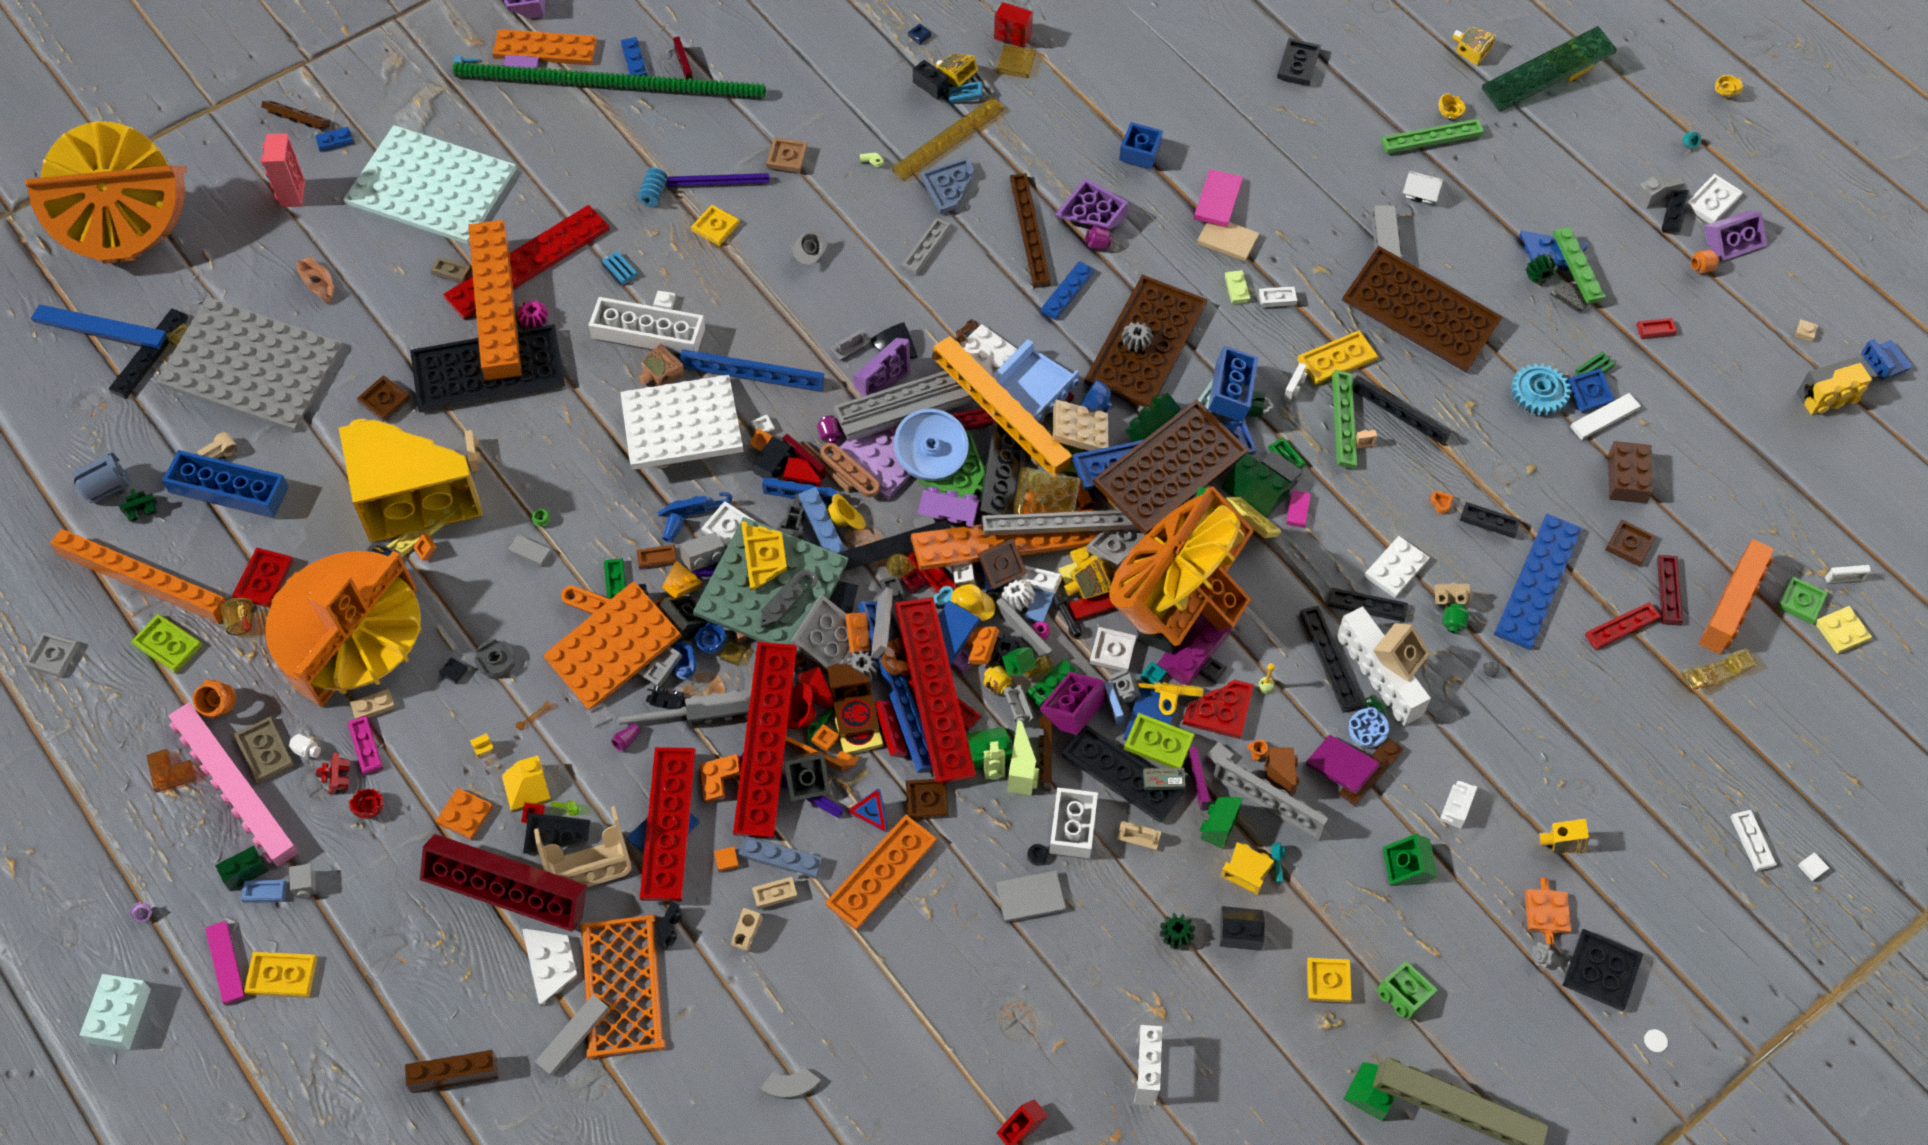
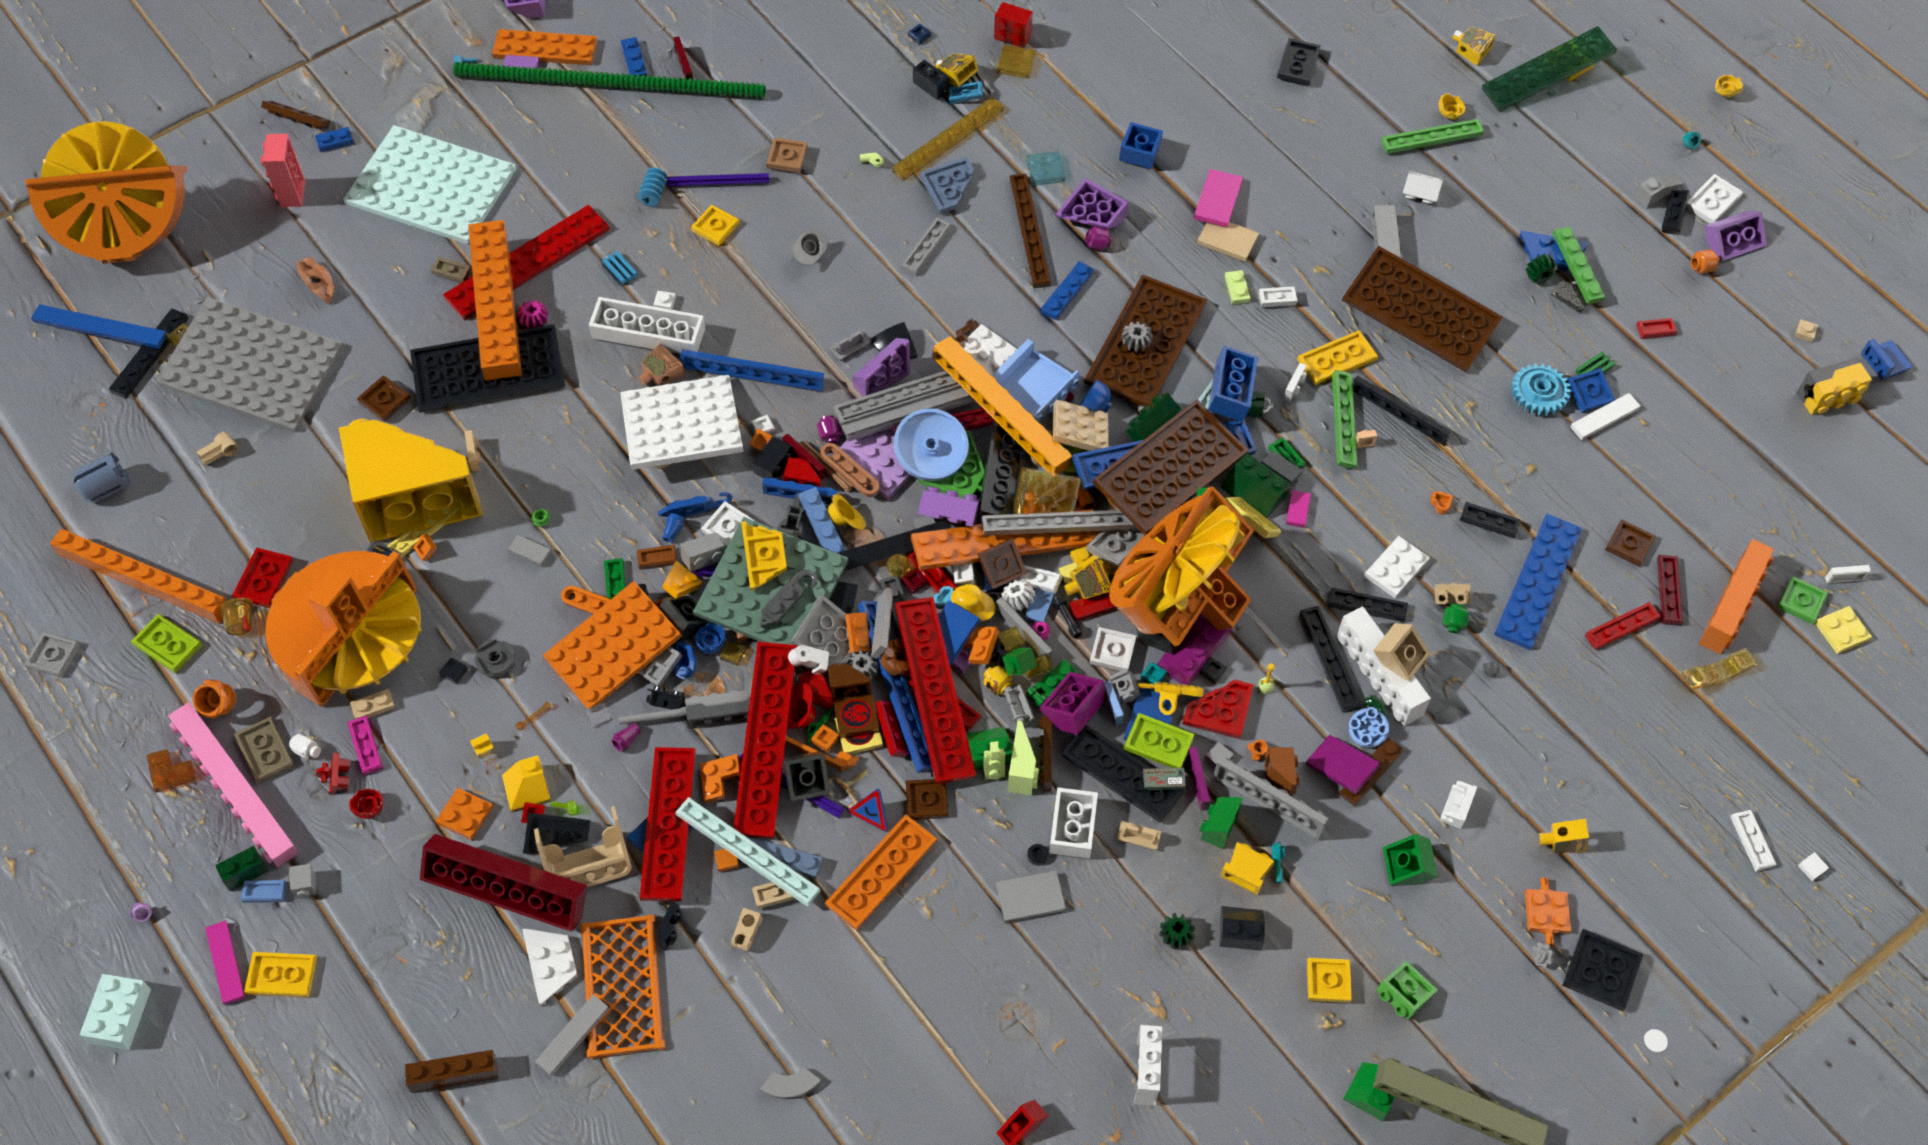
(138, 501): dark green hips -> none
(225, 483): blue brick -> none
(748, 852): none -> light aqua tile
(809, 657): none -> white leg
(1011, 639): none -> clear yellow tile
(1045, 168): none -> clear light blue plate
(1630, 472): reddish brown brick -> none

